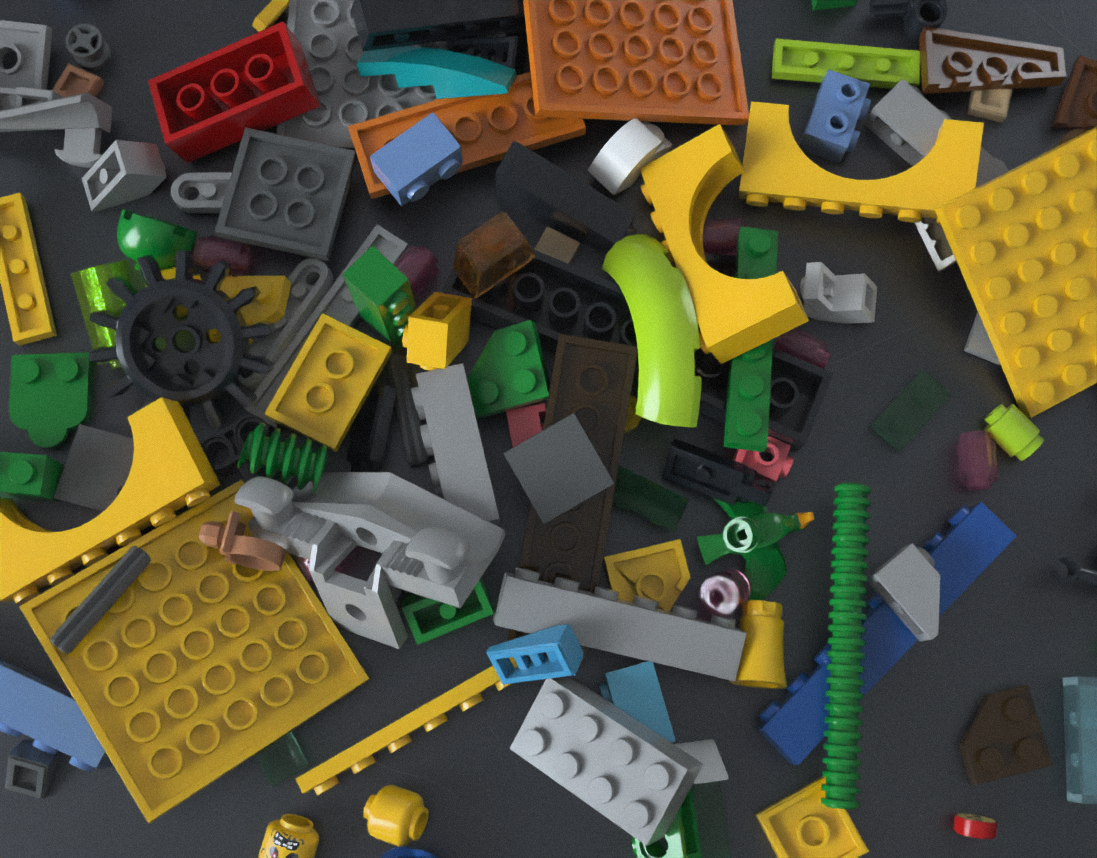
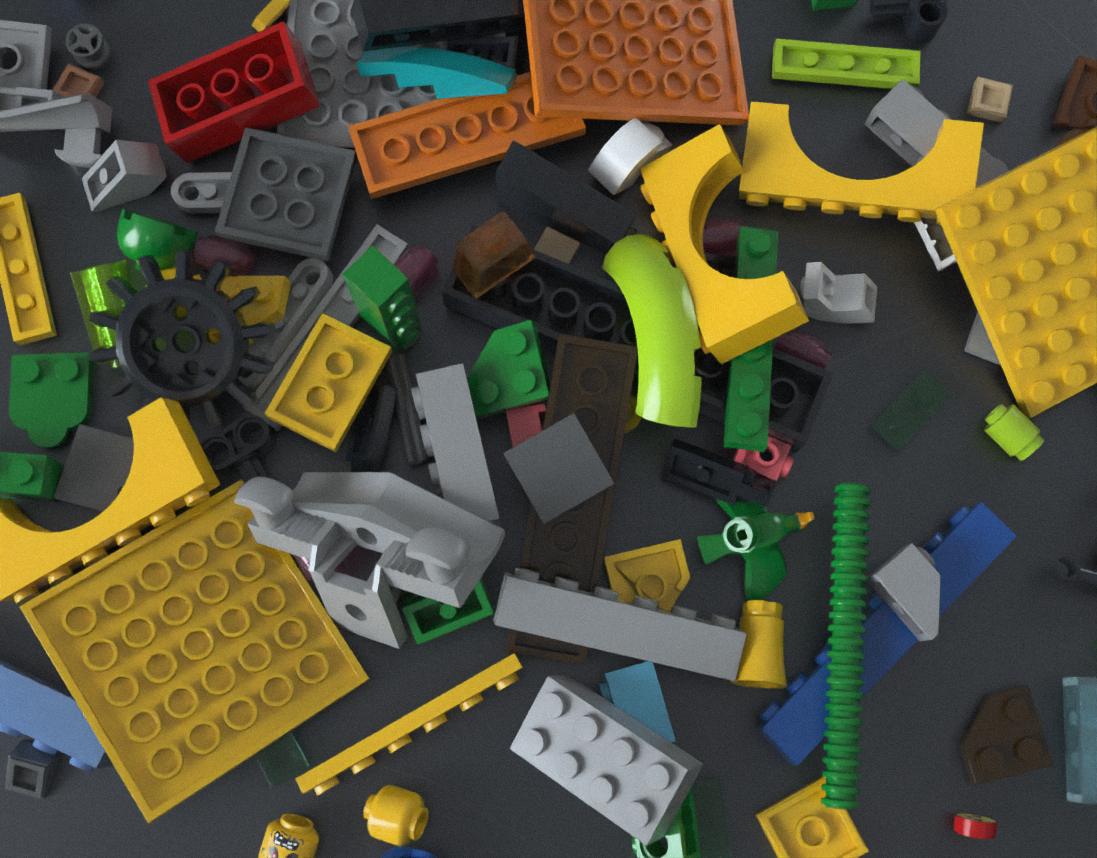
(100, 600): dark grey axle -> none
(239, 548): nougat piece -> none
(284, 457): green piece -> none
(417, 159): medium blue brick -> none
(437, 331): yellow brick -> none
(557, 641): dark azure slope -> none
(648, 499): clear green plate -> none
(708, 754): white sticker -> none
(724, 592): clear pink brick -> none
(834, 117): medium blue brick -> none
(976, 460): clear pink brick -> none
(979, 62): reddish brown wing -> none

